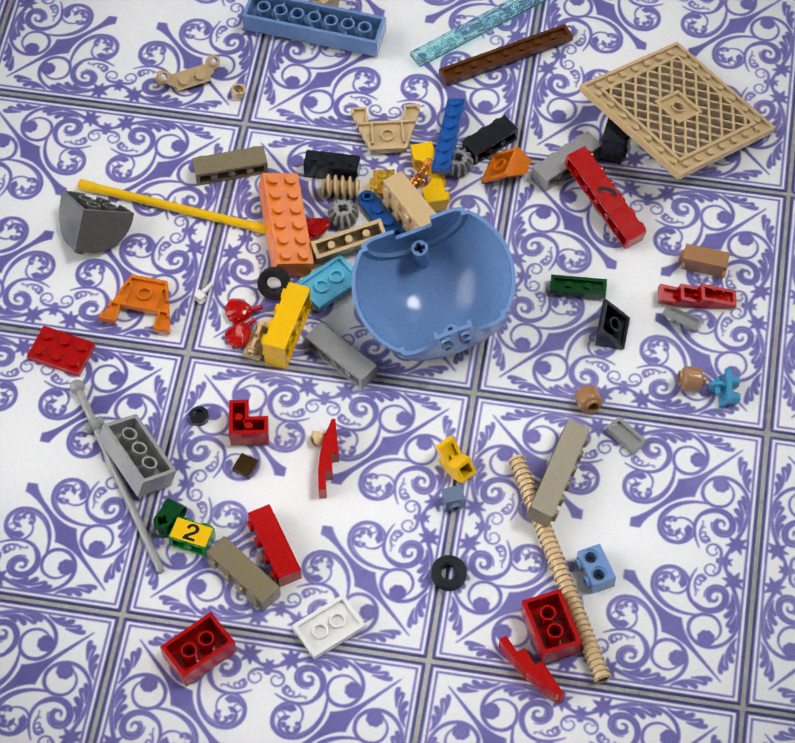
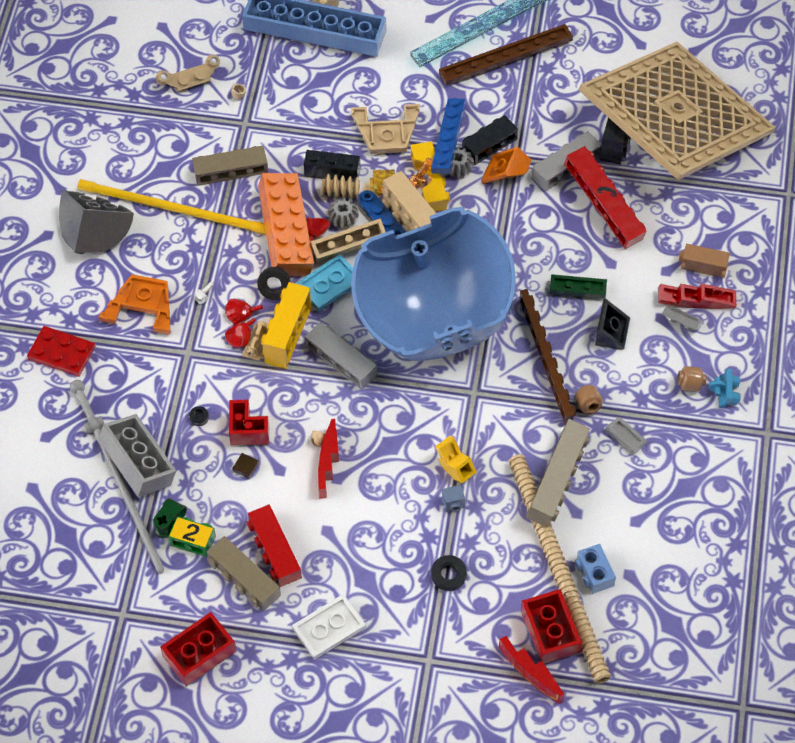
(544, 349): none -> reddish brown plate

